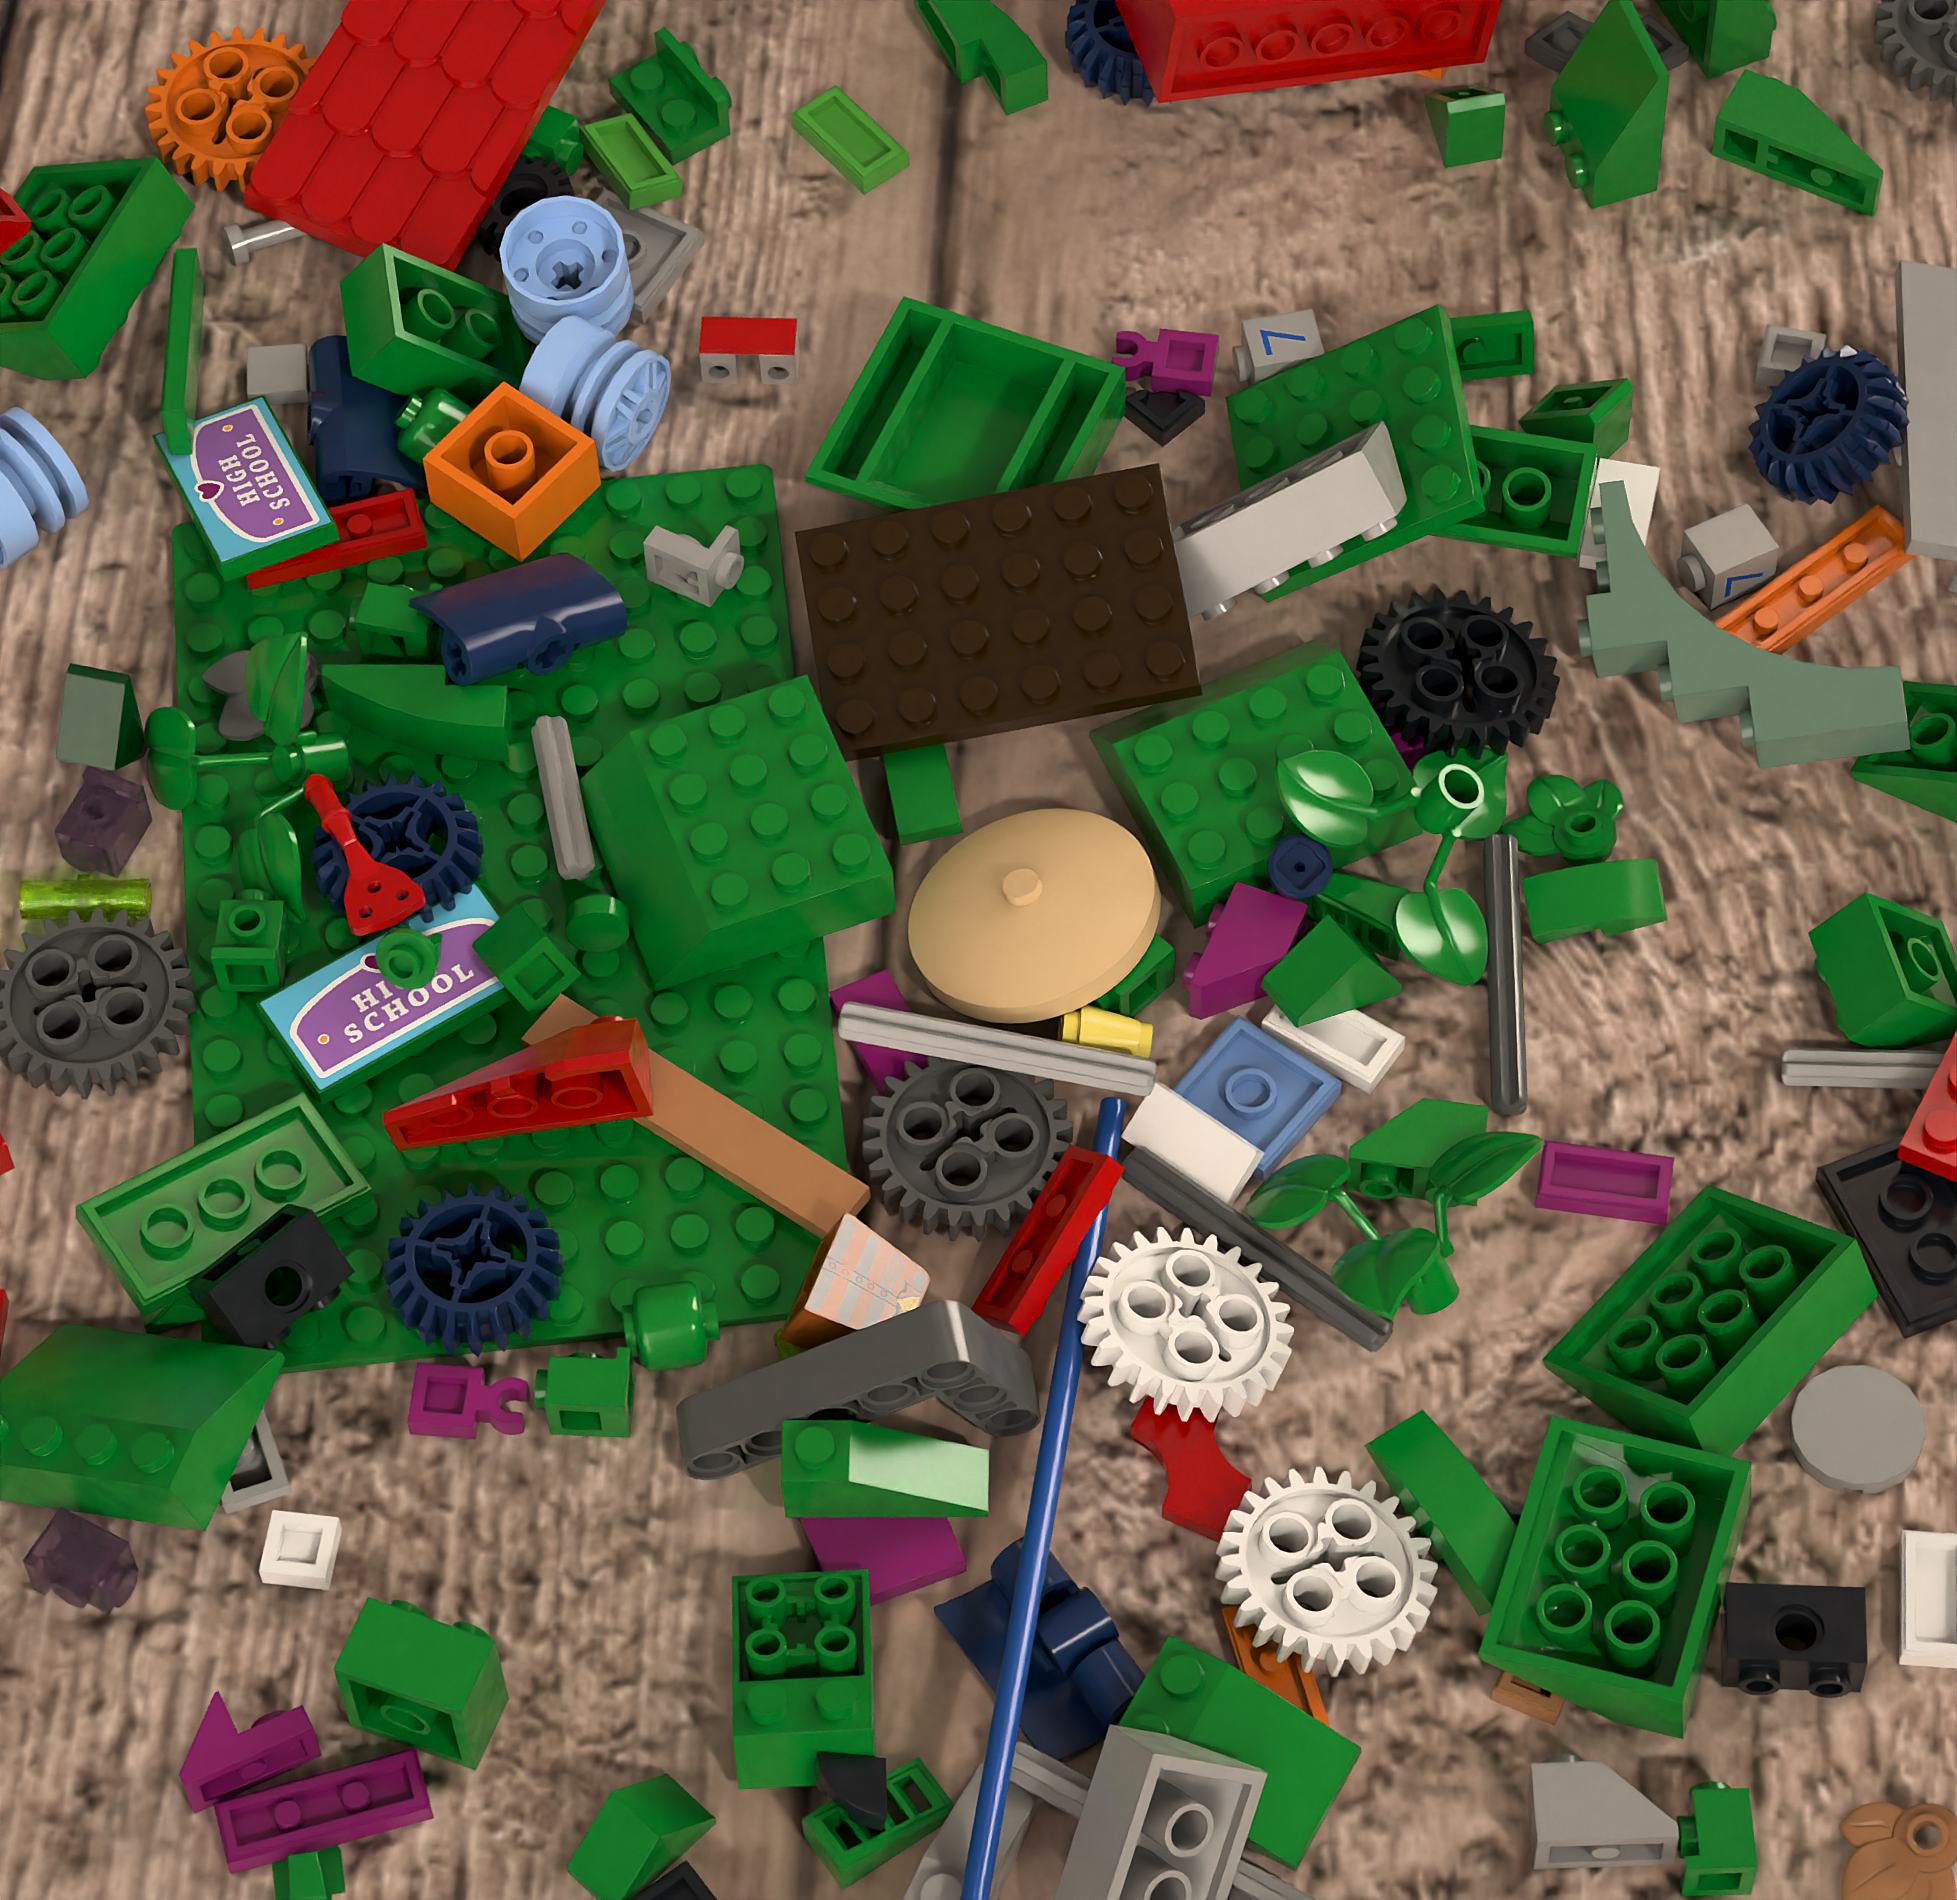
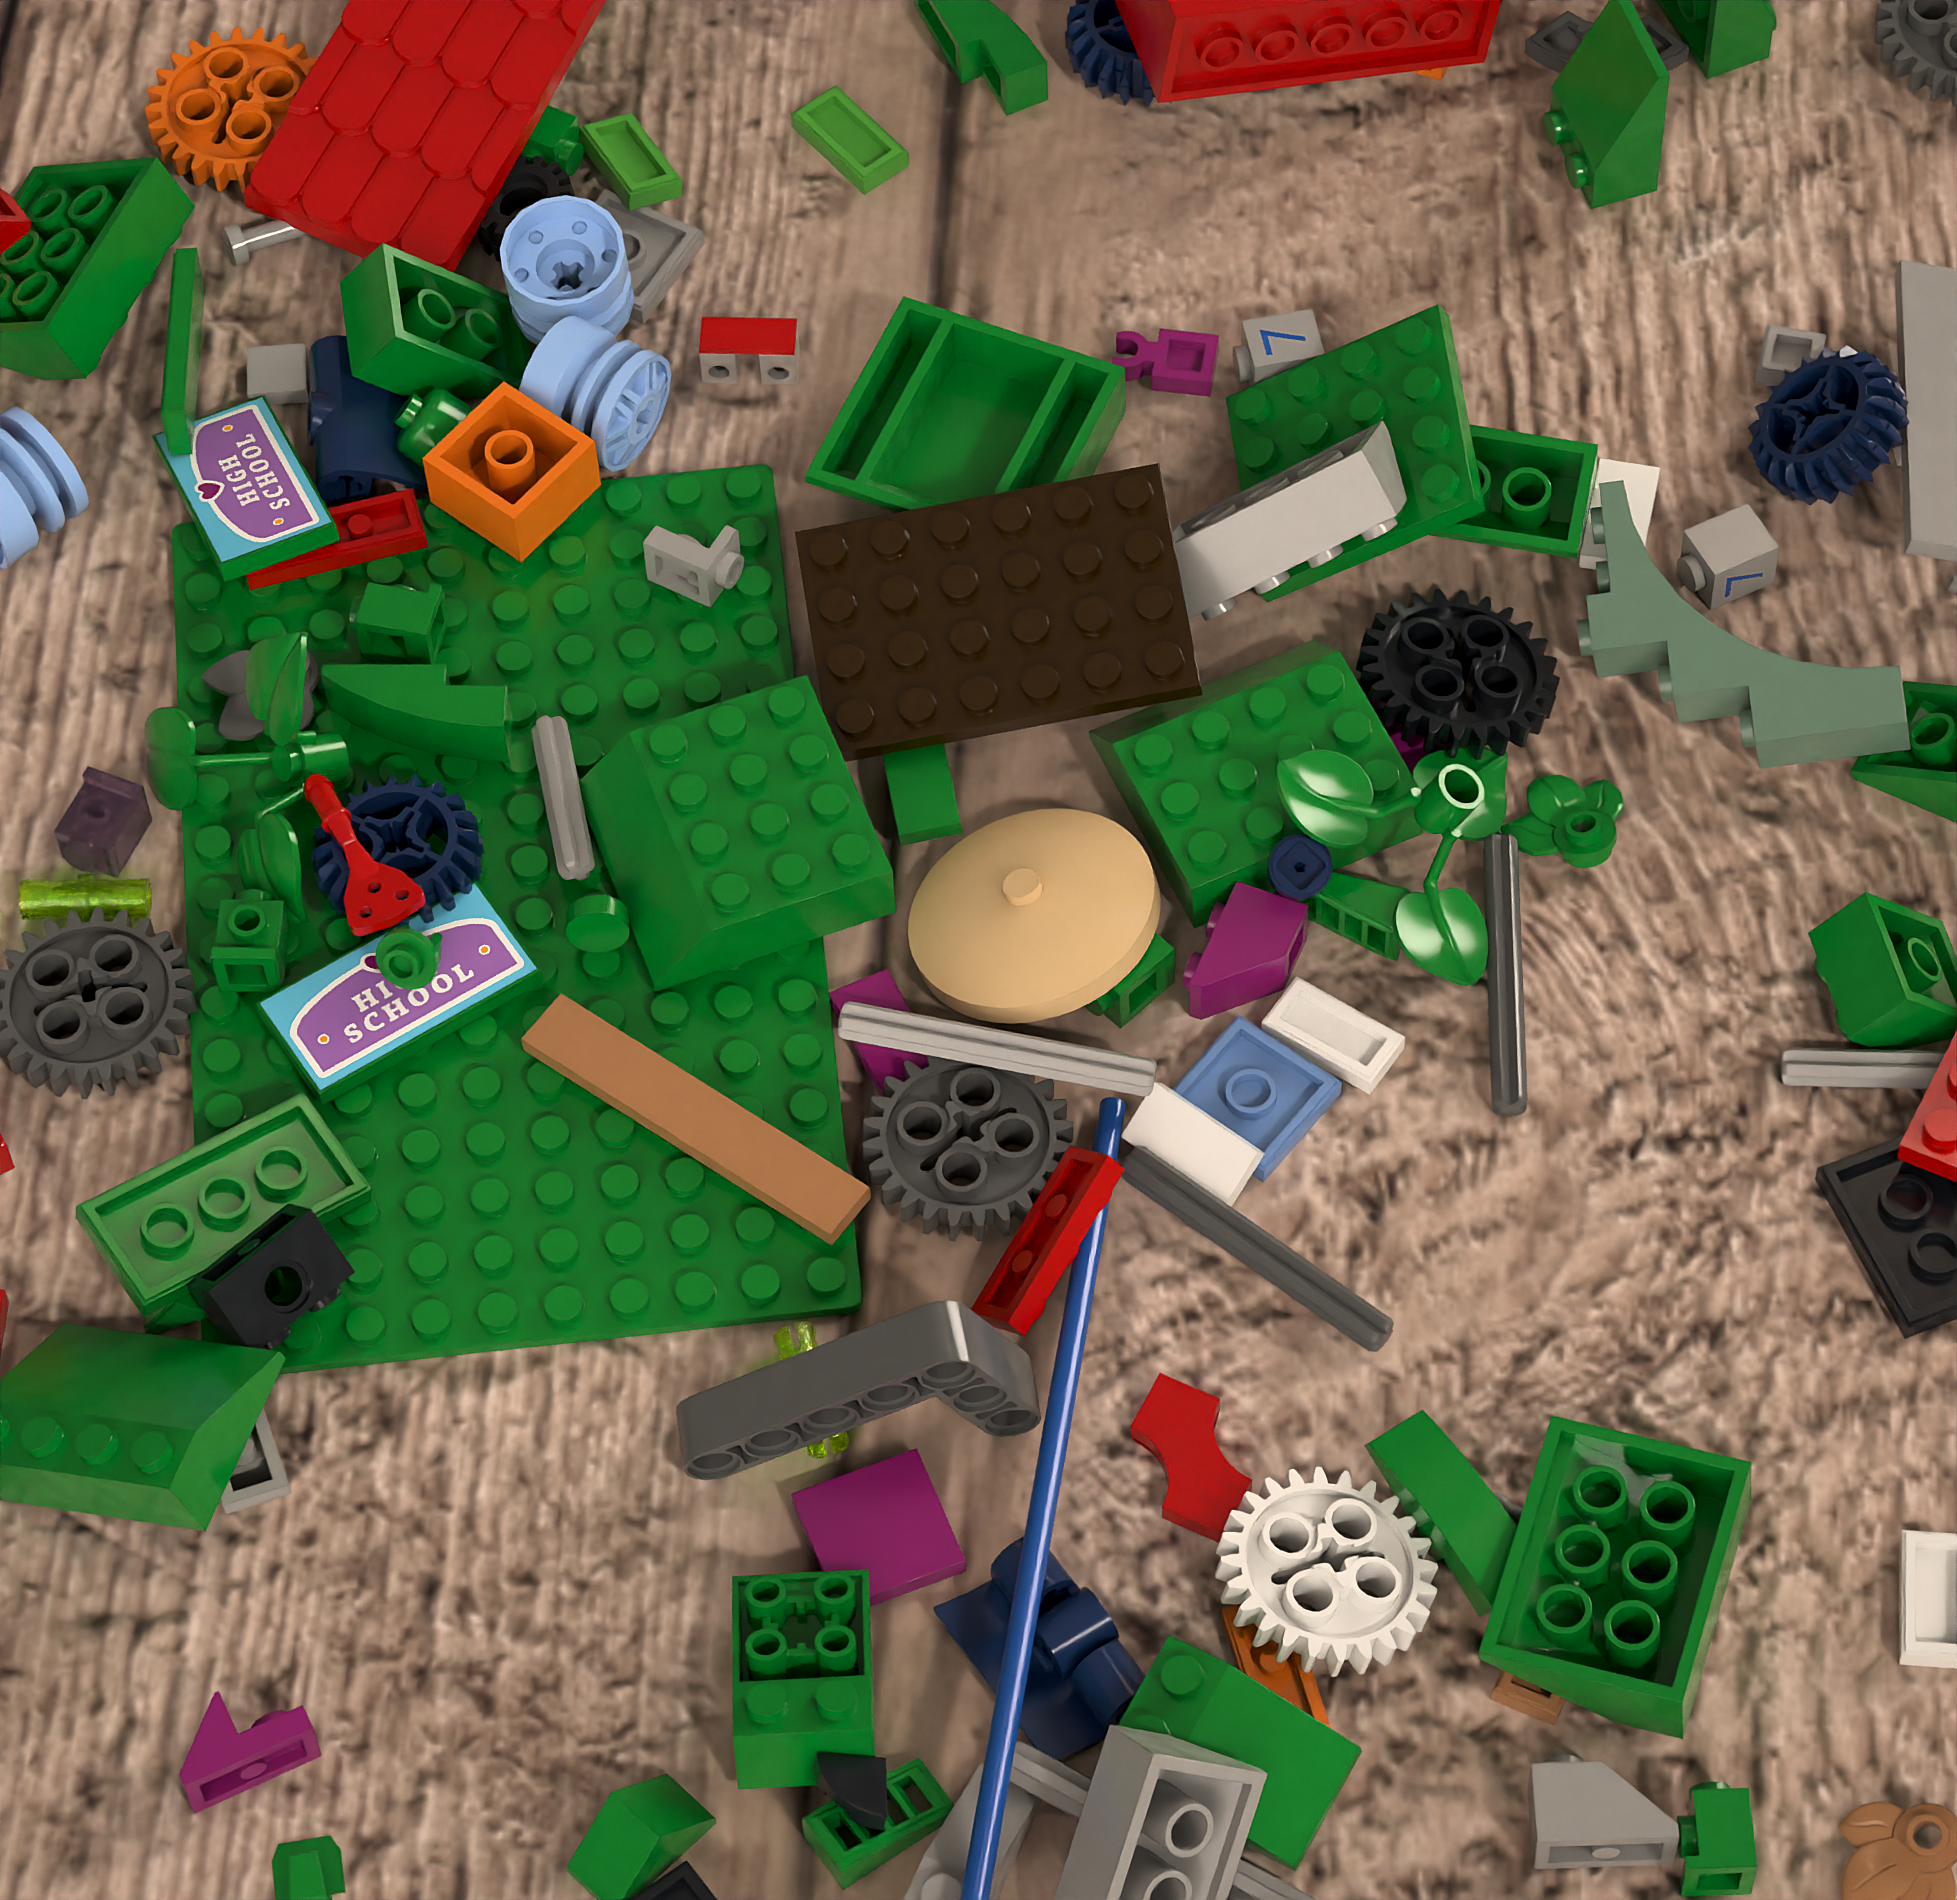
(82, 1563): brick -> none
(99, 719): slope -> none
(300, 1550): white plate -> none
(323, 1810): magenta tile -> none
(422, 1681): green brick -> none
(455, 1399): magenta plate -> none
(496, 1293): dark blue gear -> none
(524, 616): dark blue panel -> none
(526, 959): green panel -> none
(558, 1083): red wedge -> none
(588, 1394): green brick -> none
(670, 1326): green head -> none
(674, 99): green bracket -> none
(852, 1285): torso -> none
(878, 1472): green slope -> none
(1105, 1031): light yellow cone -> none
(1163, 413): black tile -> none
(1185, 1324): white gear -> none
(1328, 975): green slope -> none
(1404, 1149): green slope -> none
(1412, 1260): green plant -> none
(1467, 124): green slope -> none
(1494, 344): green tile -> none
(1585, 413): green slope -> none
(1593, 897): green slope -> none
(1604, 1182): magenta tile -> none
(1715, 1322): green slope -> none
(1792, 141): green slope -> none
(1820, 583): orange tile -> none
(1822, 1616): black brick -> none
(1857, 1429): light grey tile -> none

